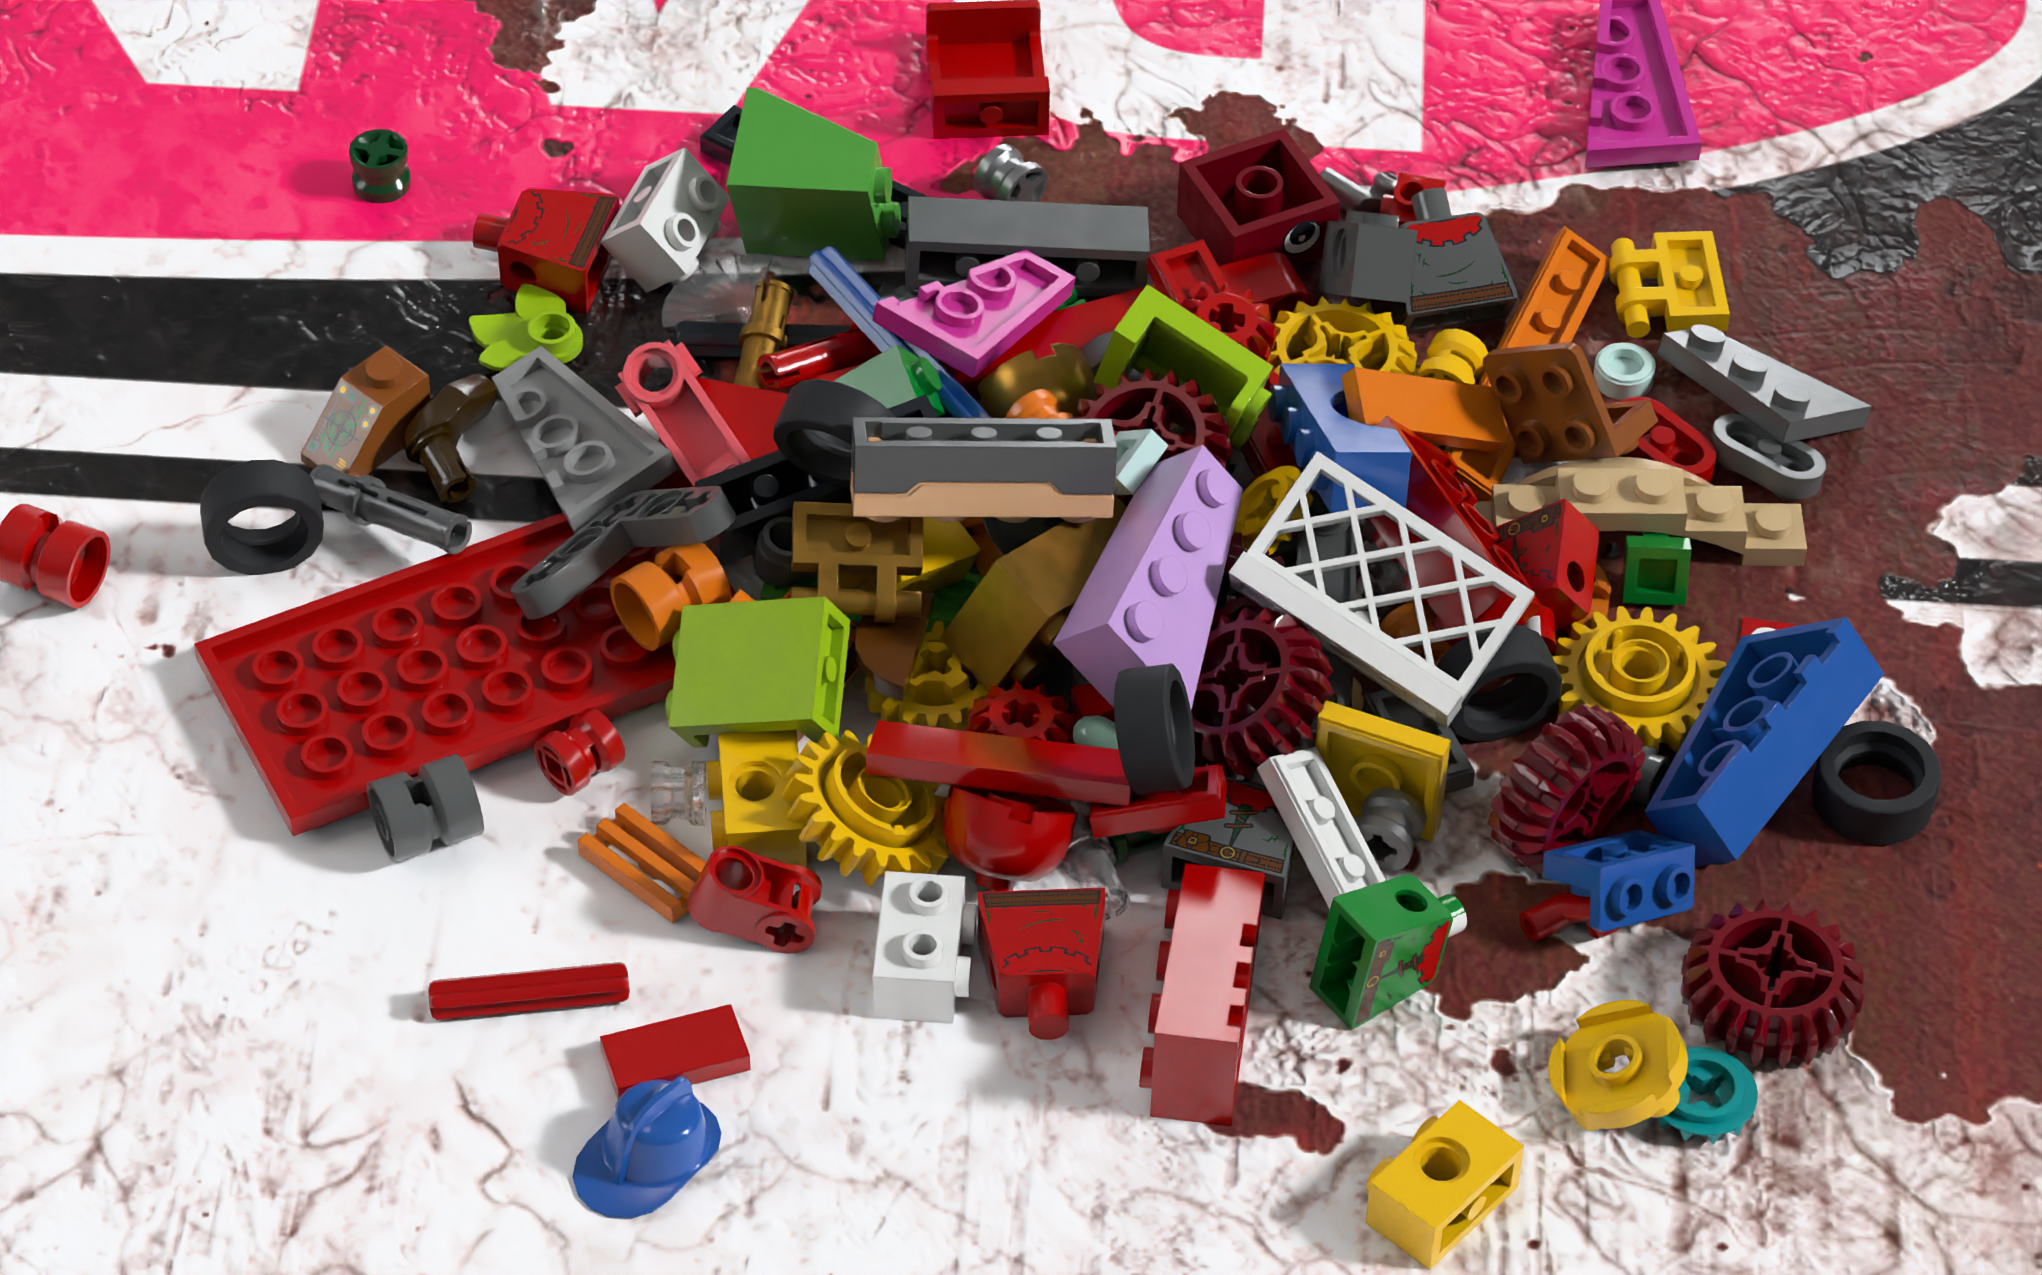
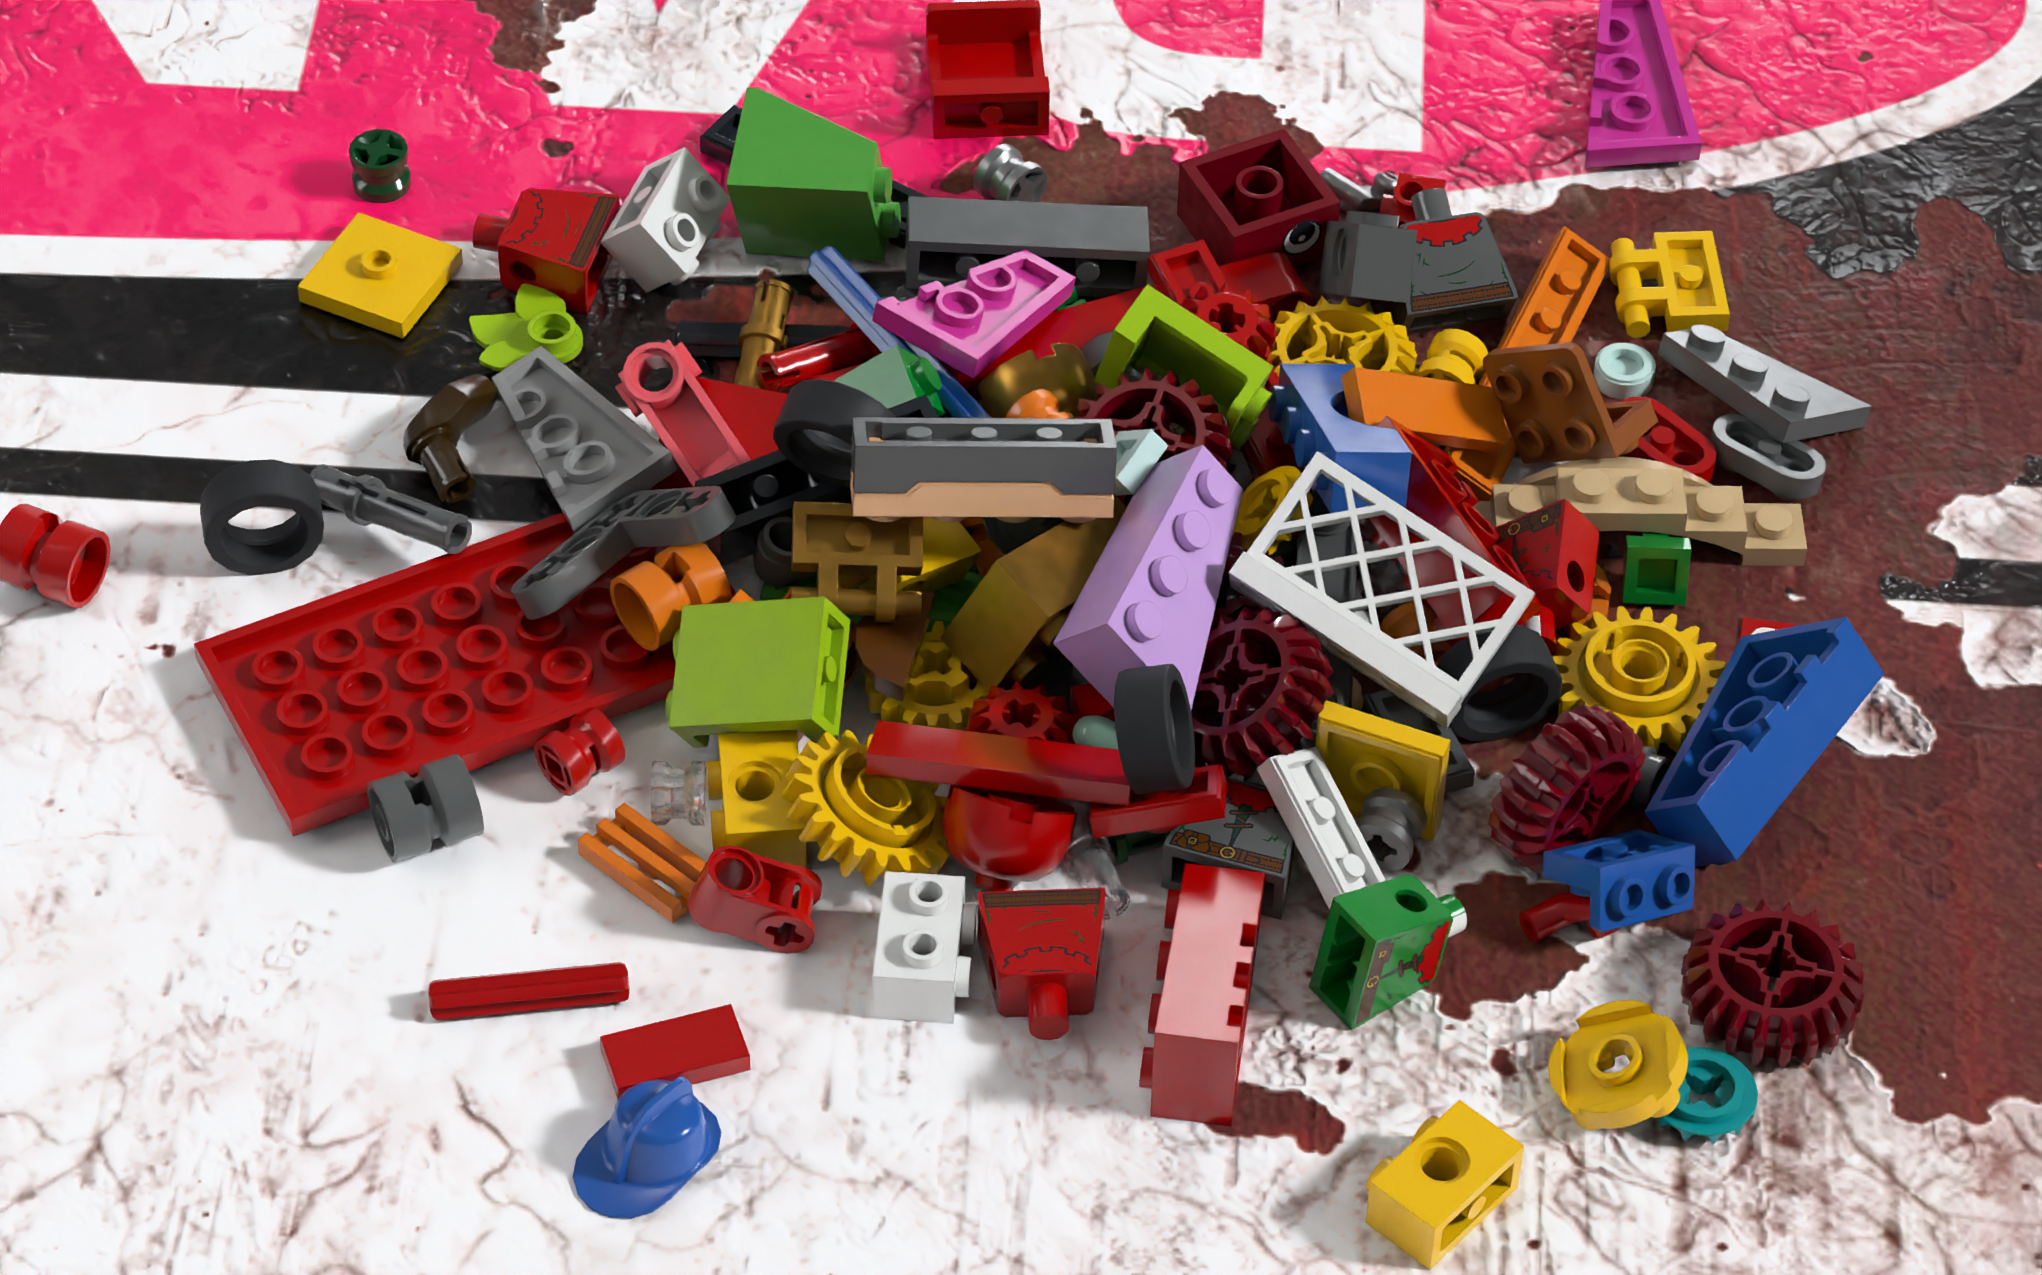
(367, 414): dark orange slope -> none
(380, 275): none -> yellow plate
(717, 291): clear hand -> none
(1870, 819): black tyre -> none

